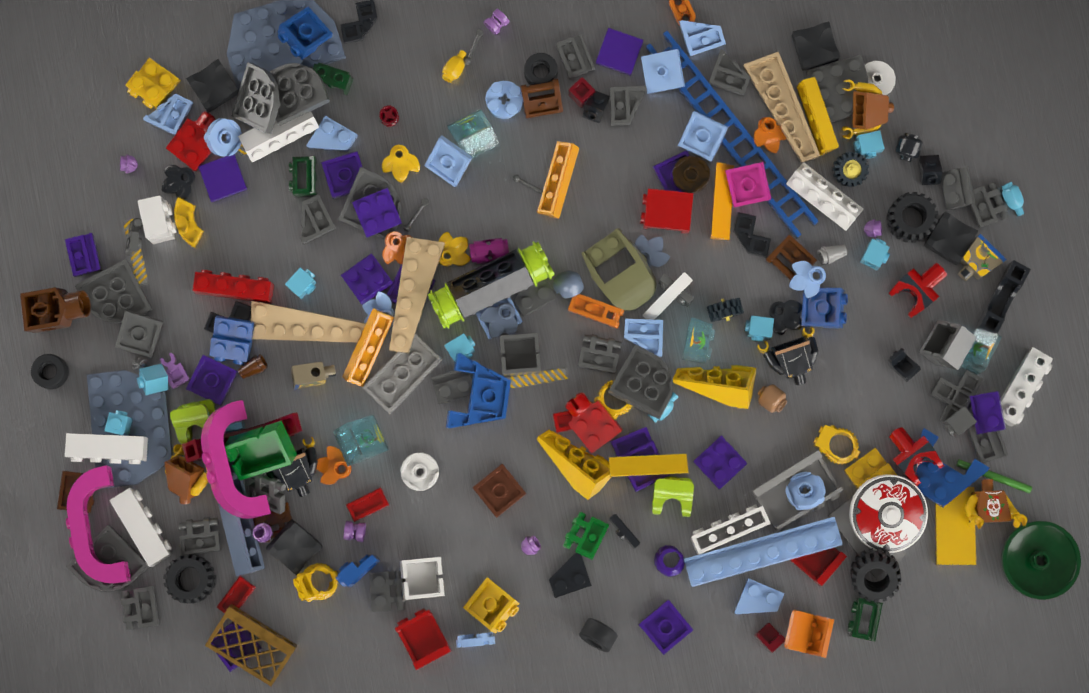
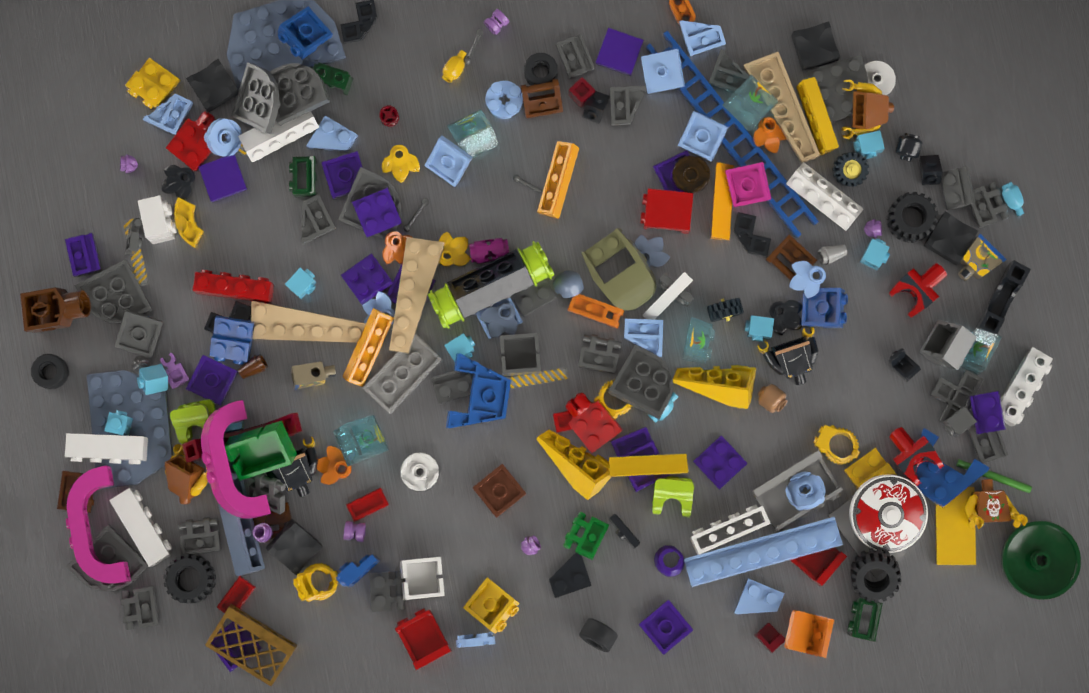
(750, 102): none -> clear light blue slope

